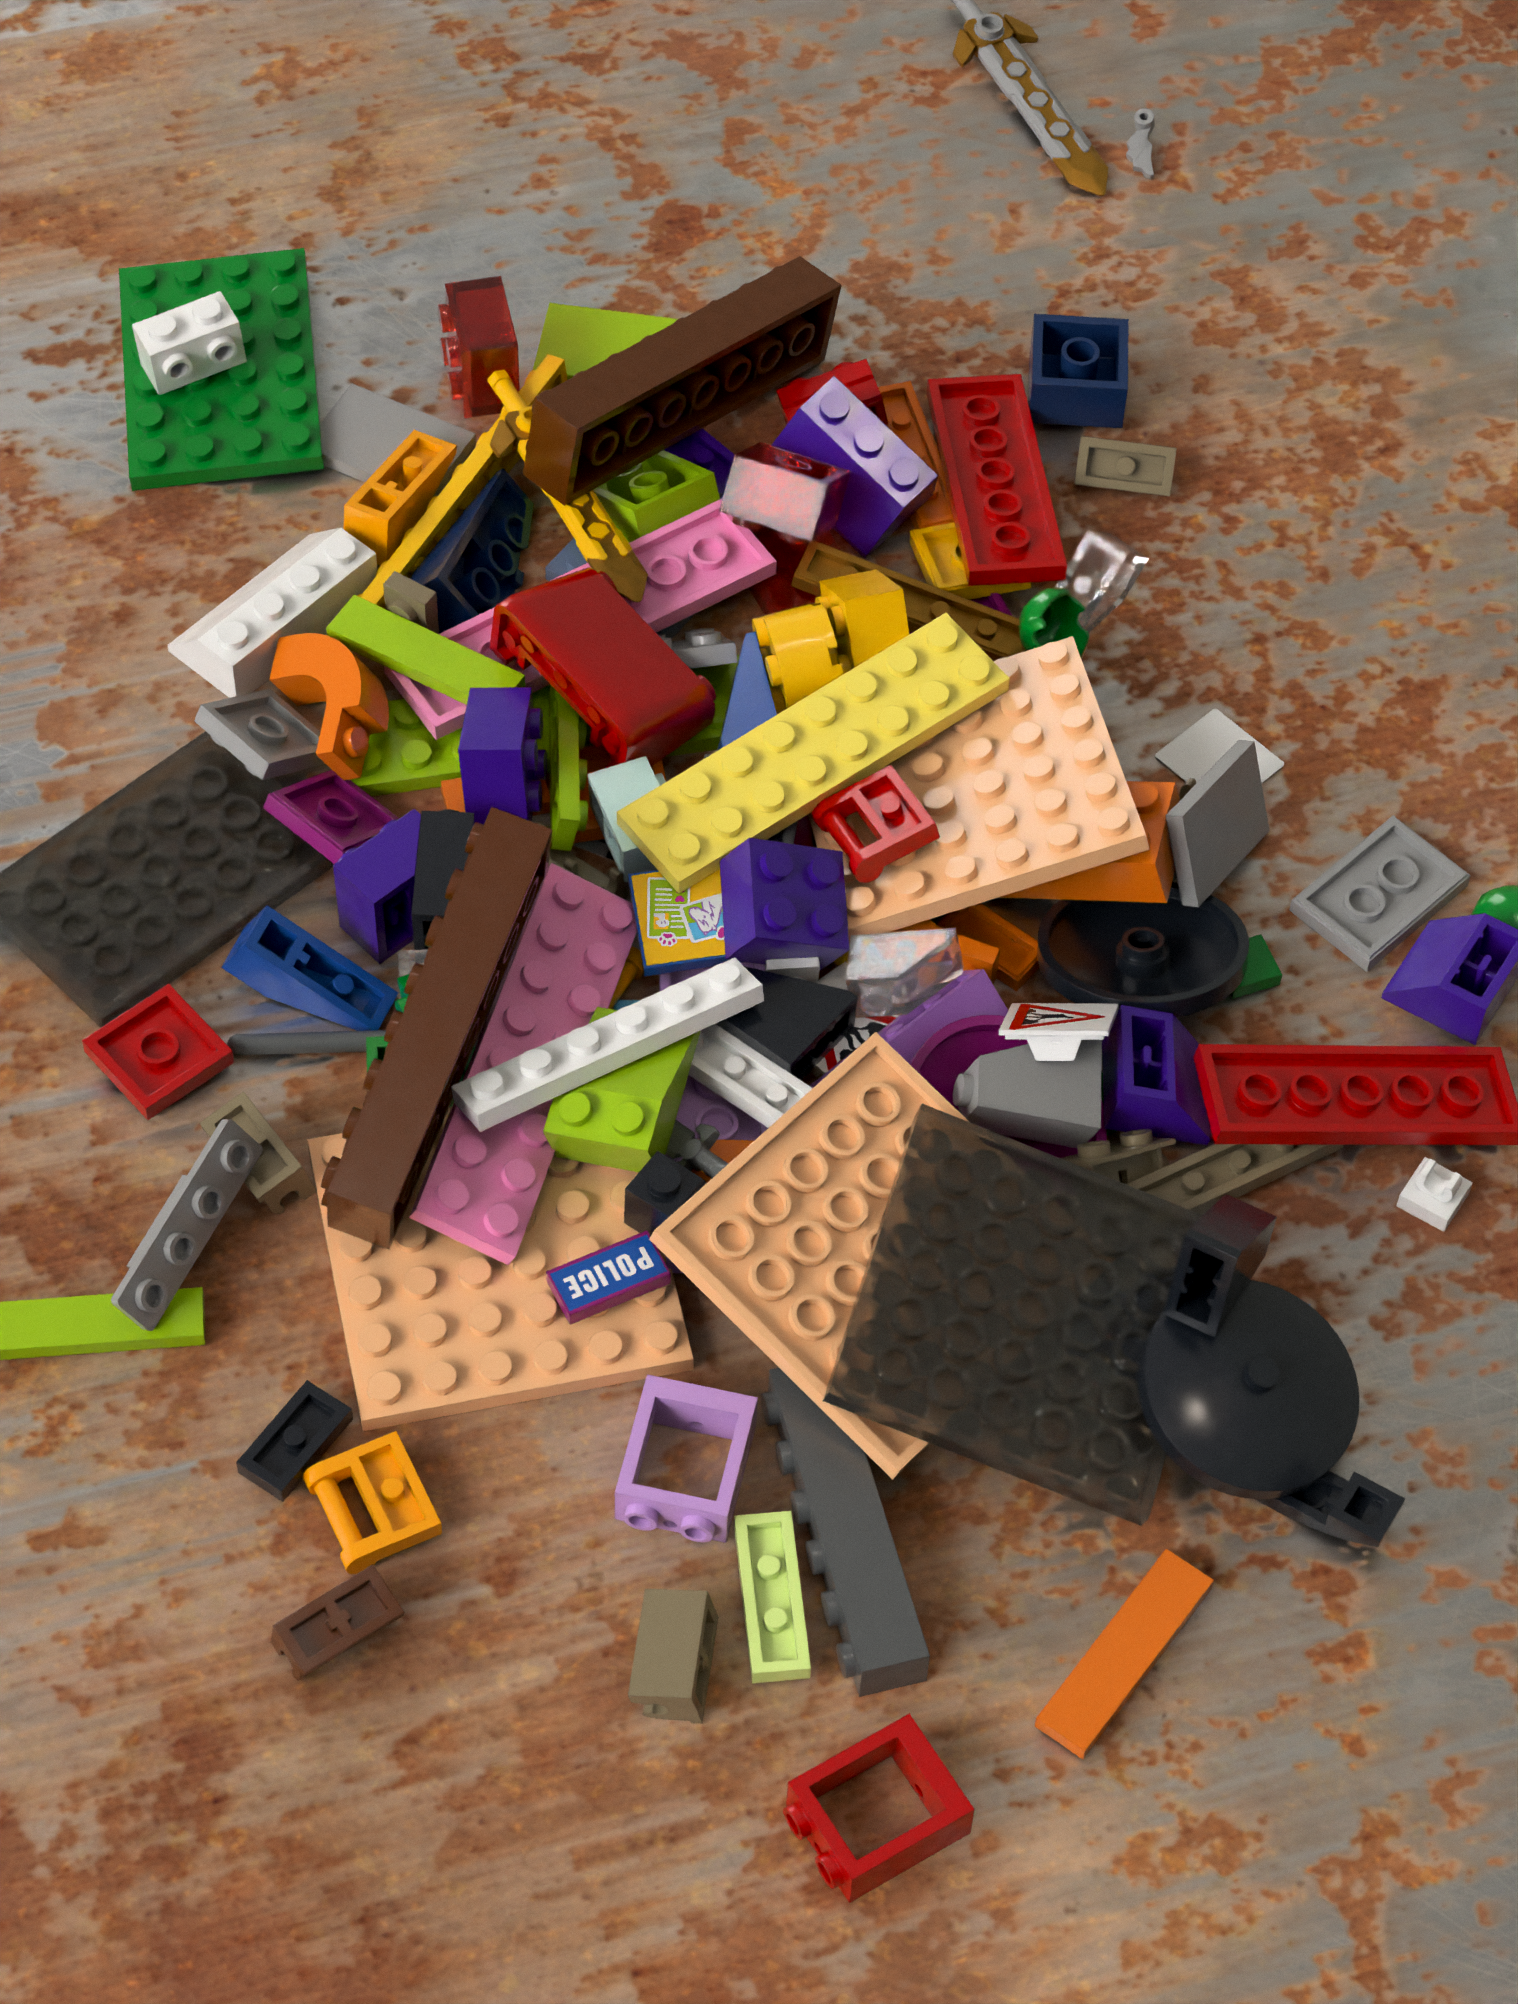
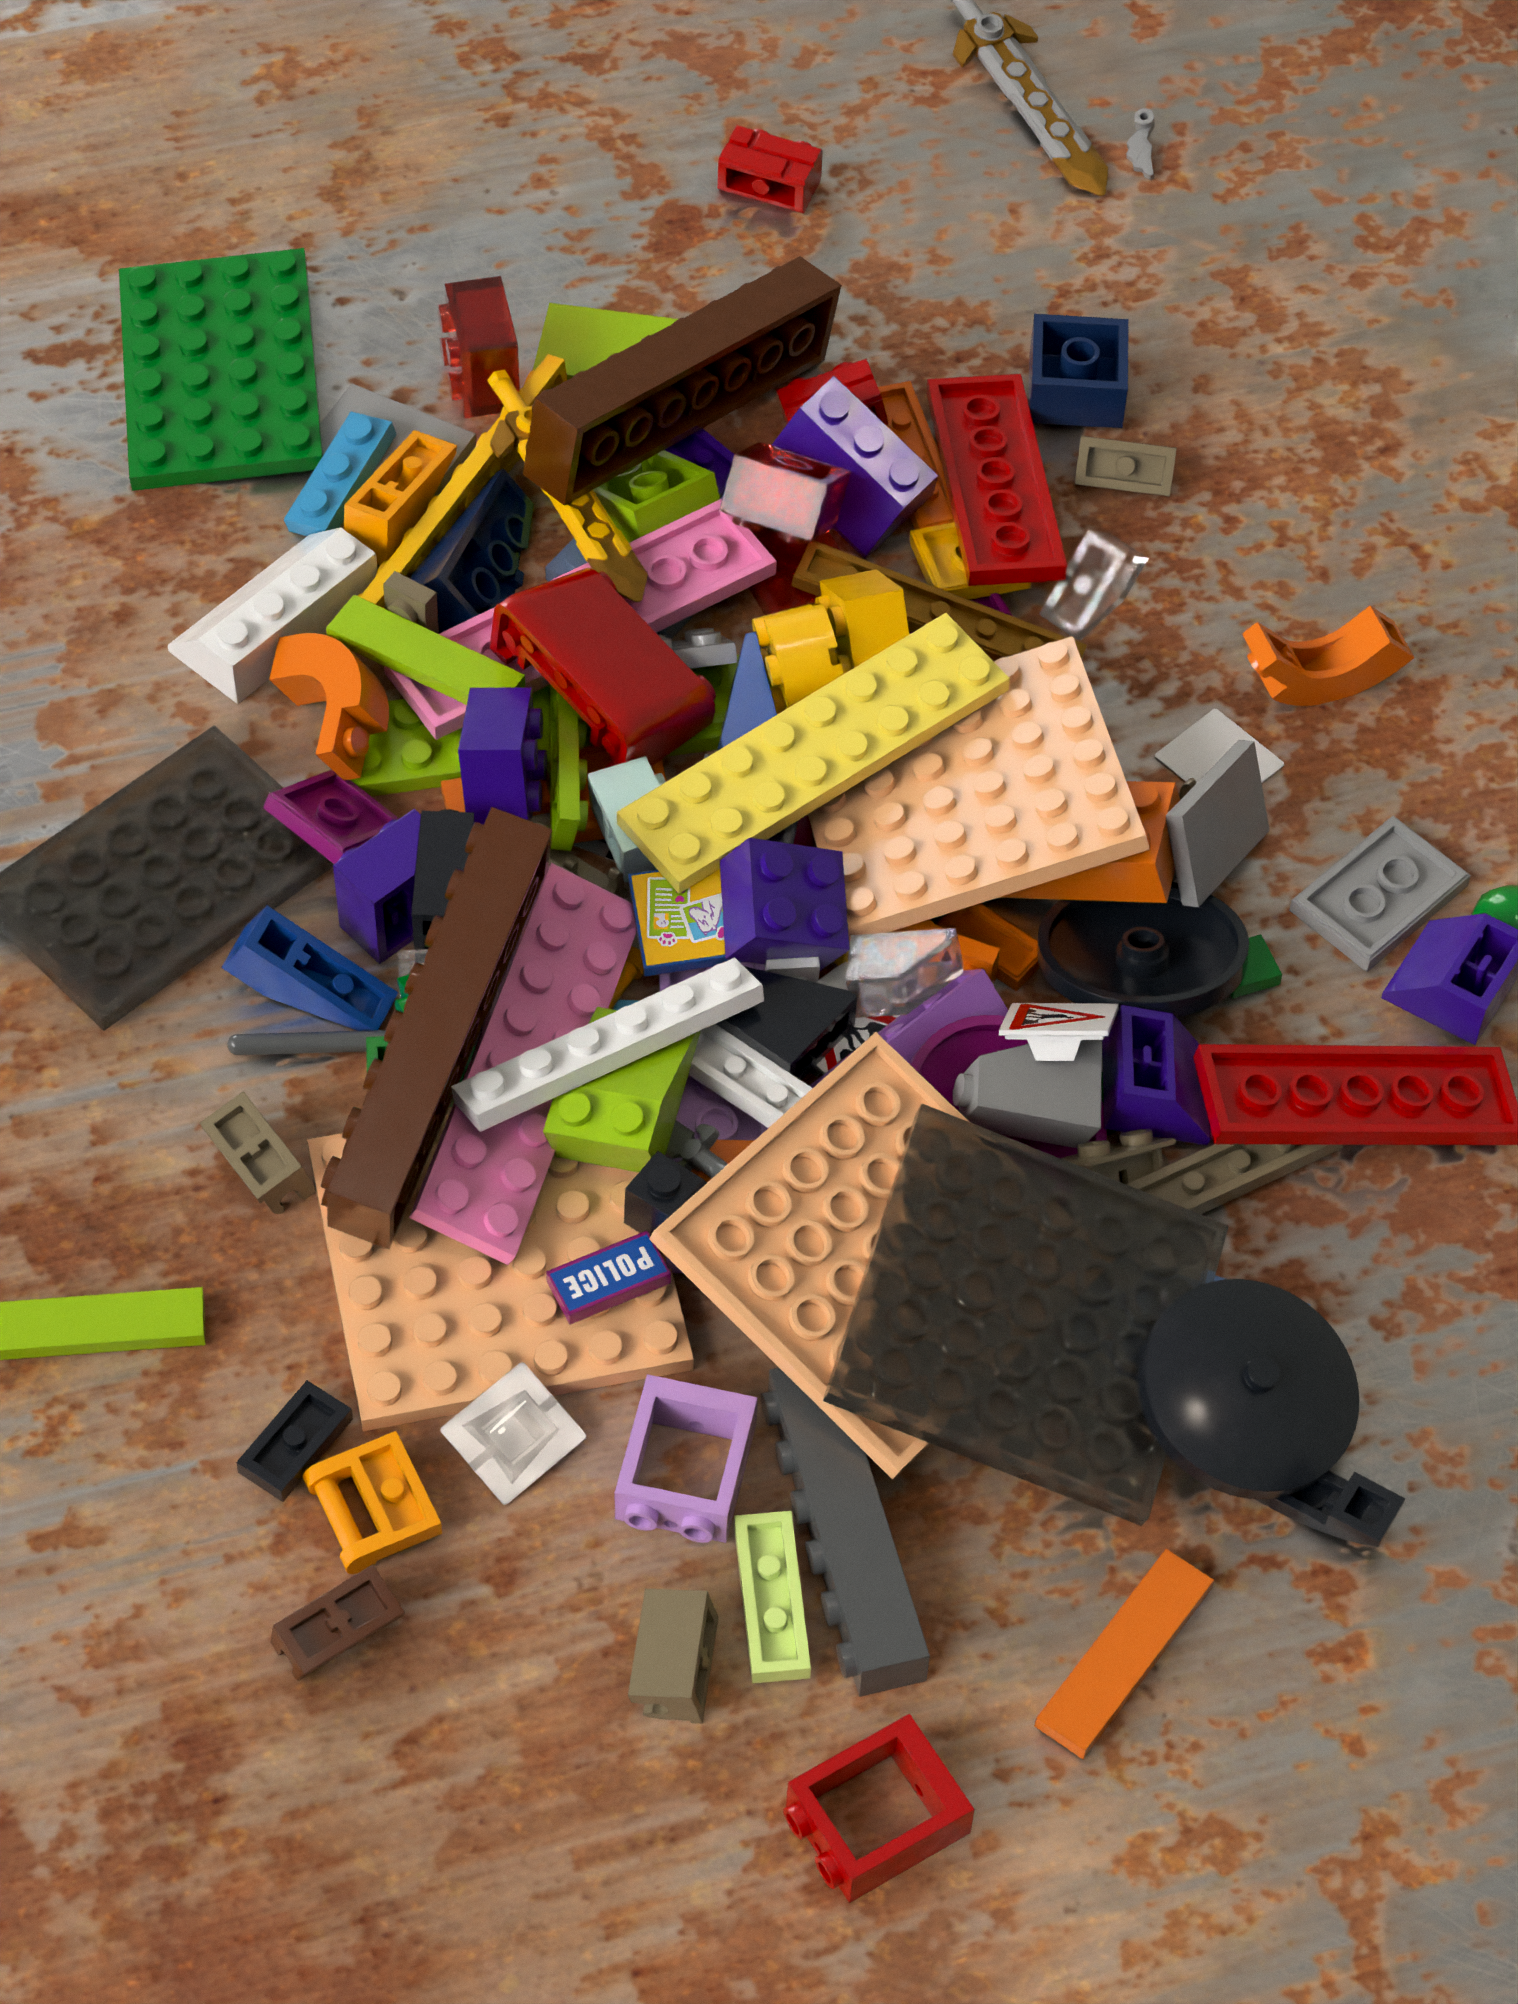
(158, 1051): red plate -> none
(185, 1225): light grey bracket -> none
(189, 343): white brick -> none
(262, 733): light grey plate -> none
(340, 474): none -> dark azure plate
(513, 1433): none -> sticker
(770, 168): none -> red brick
(890, 814): red plate -> none
(1050, 618): green hair -> none
(1218, 1263): black slope -> none
(1330, 666): none -> orange arch
(1434, 1194): white tile -> none

